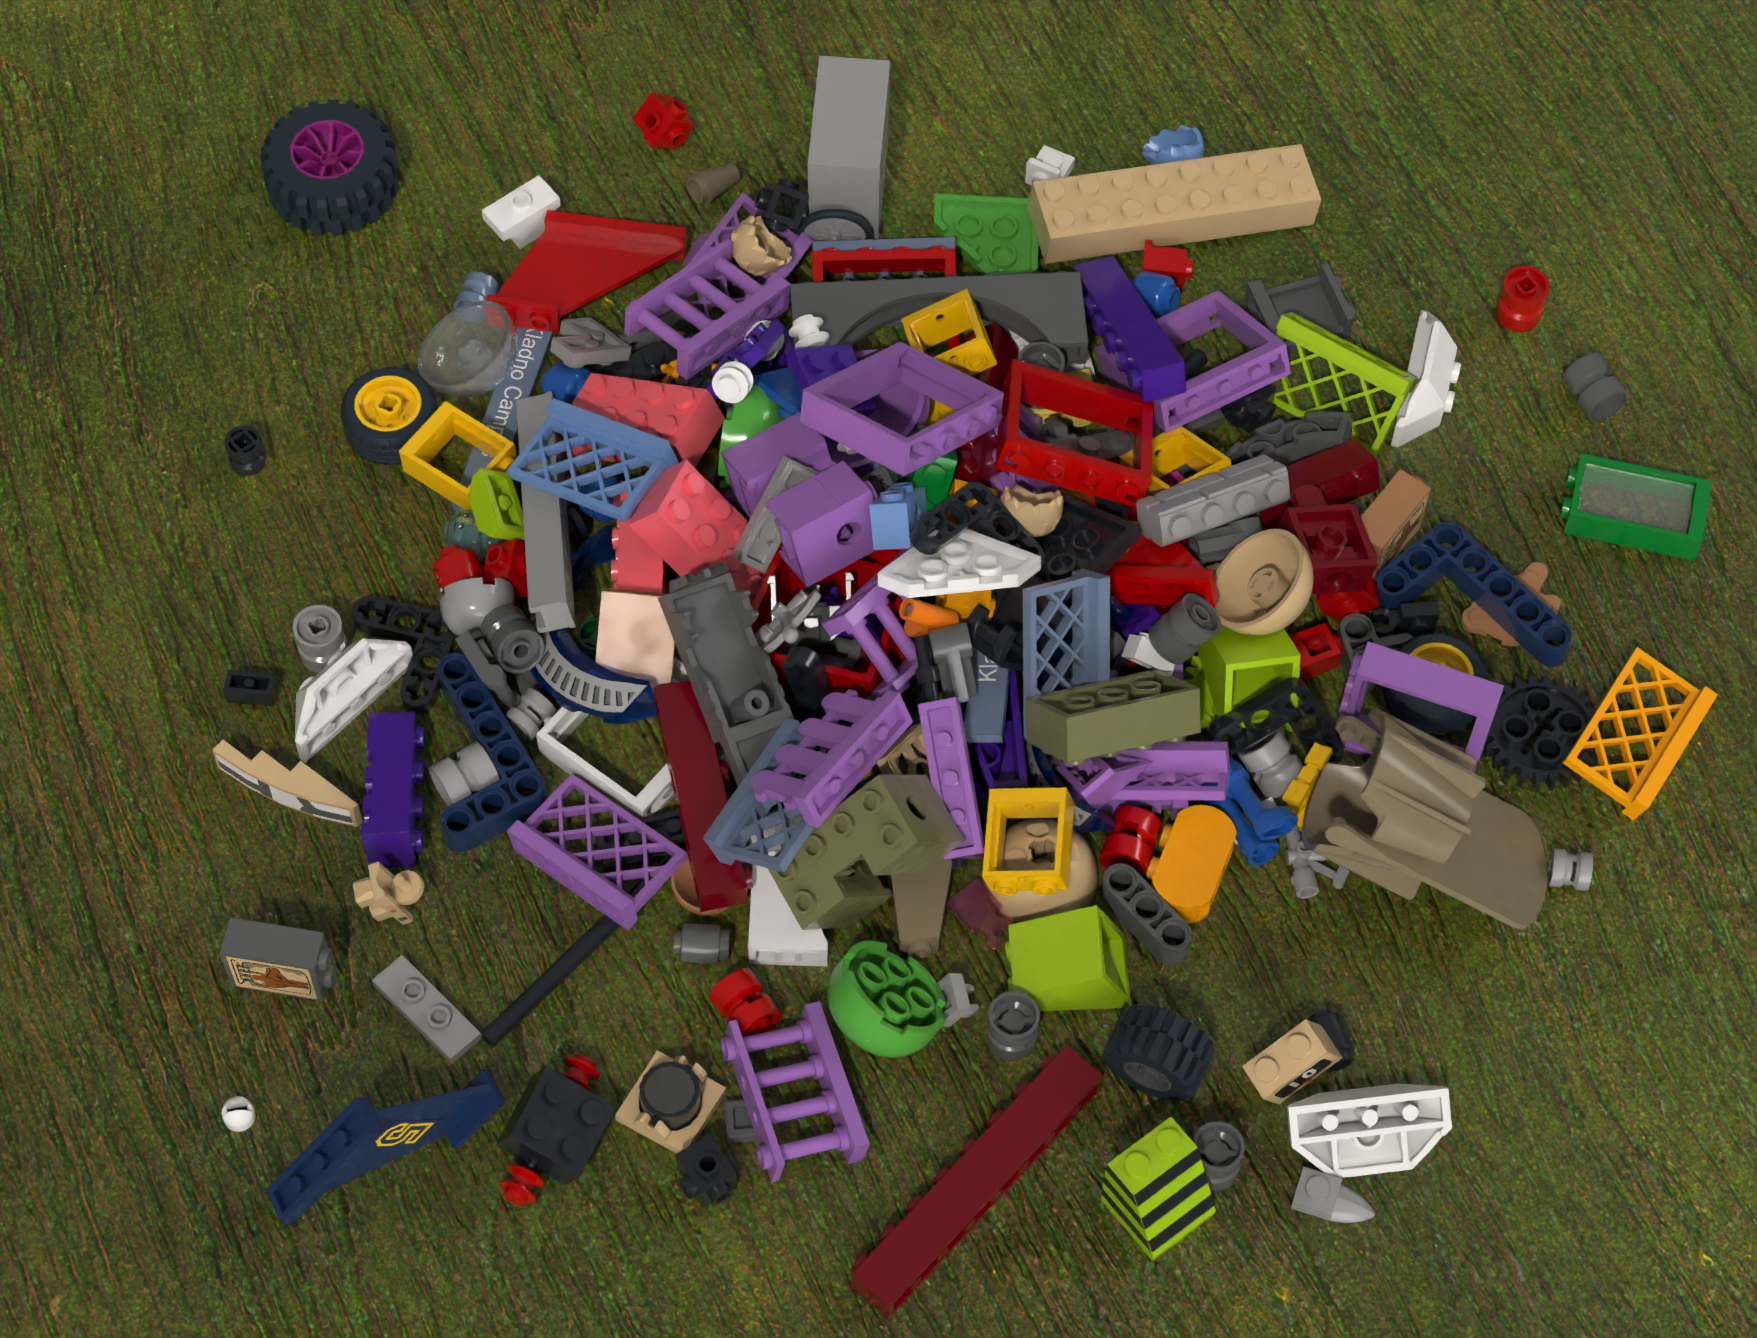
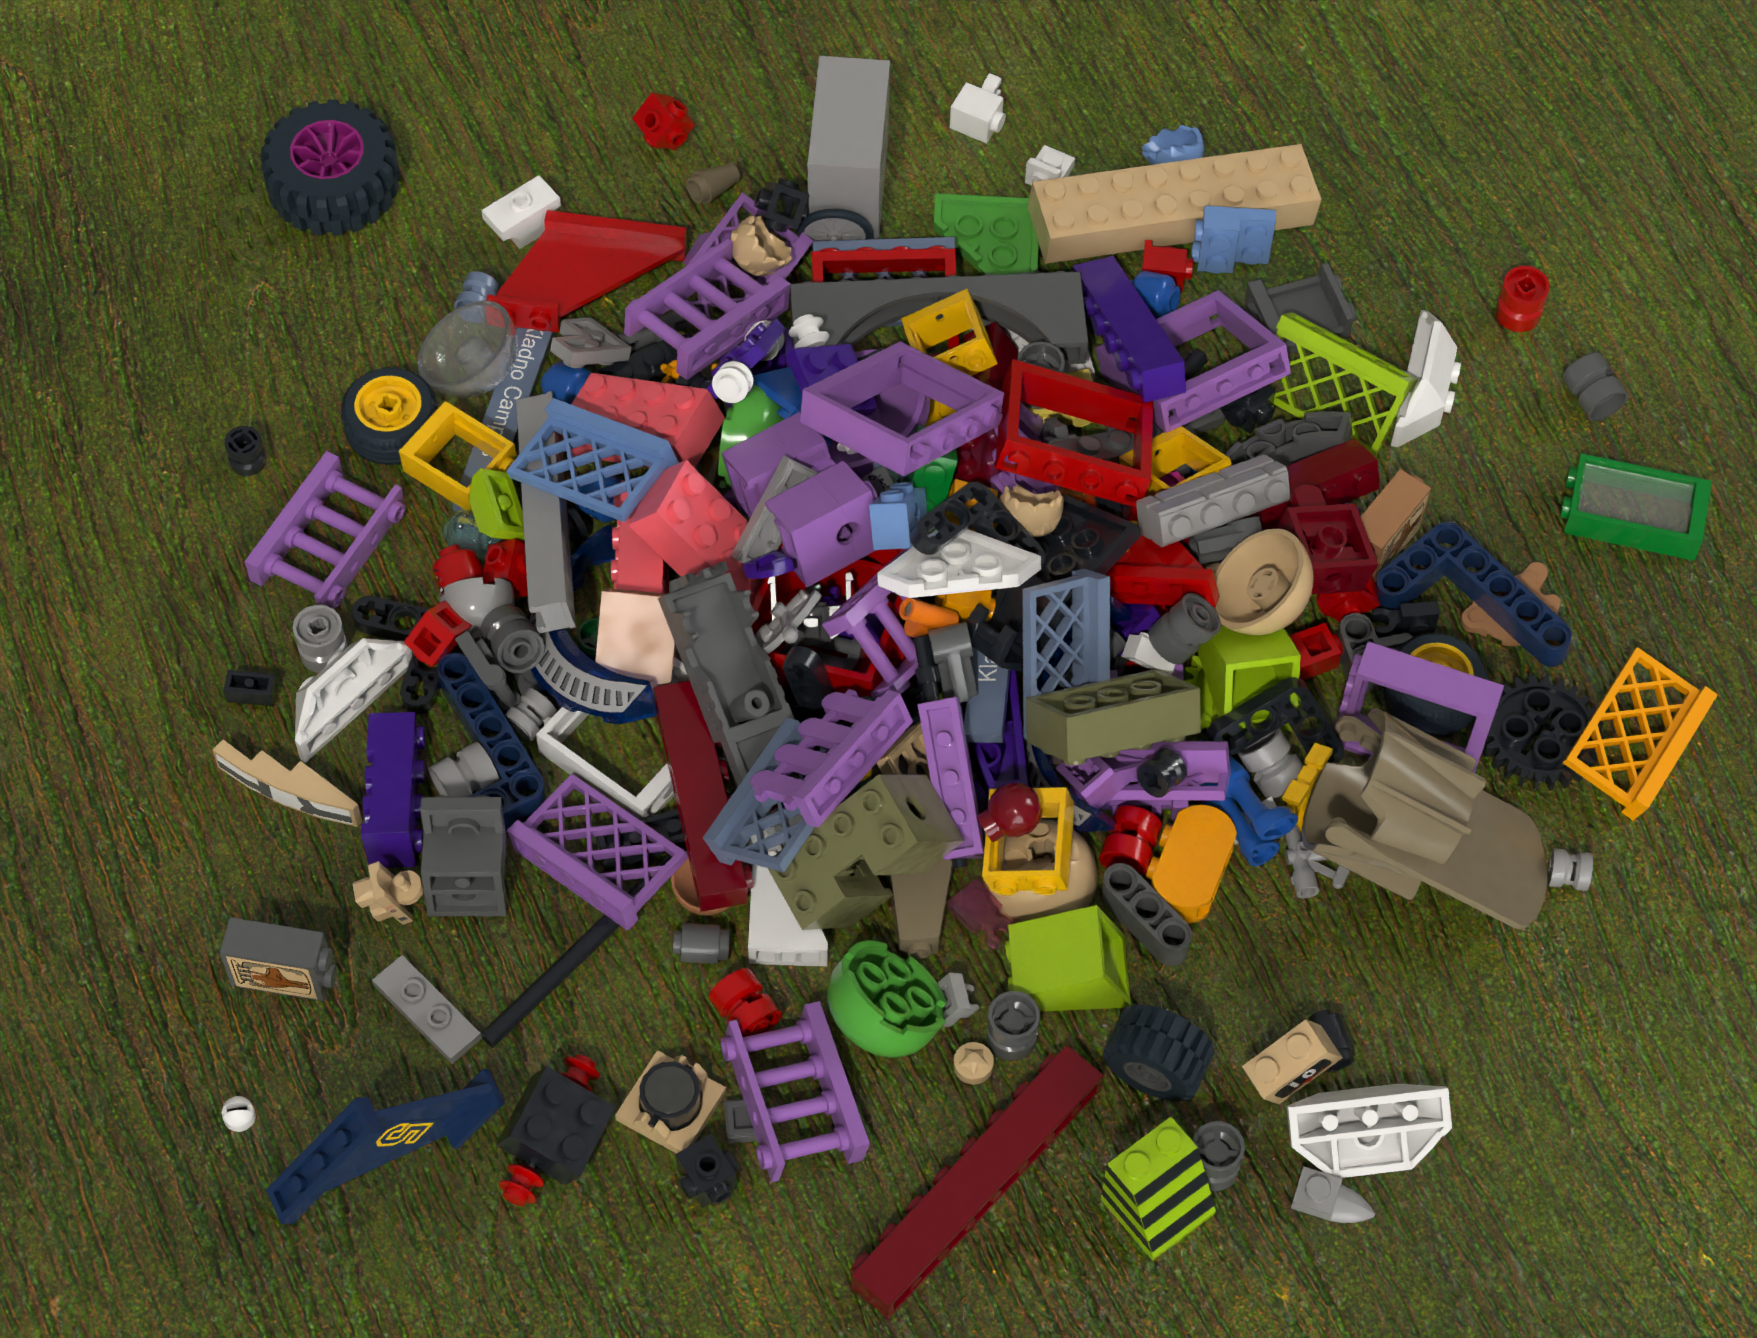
(307, 505): none -> medium lavender fence
(436, 633): none -> red brick
(463, 856): none -> dark grey bracket
(768, 565): none -> dark purple tile
(973, 1063): none -> tan tile
(979, 110): none -> white brick
(1011, 811): none -> dark red piece
(1161, 773): none -> black wheel
(1232, 236): none -> medium blue plate

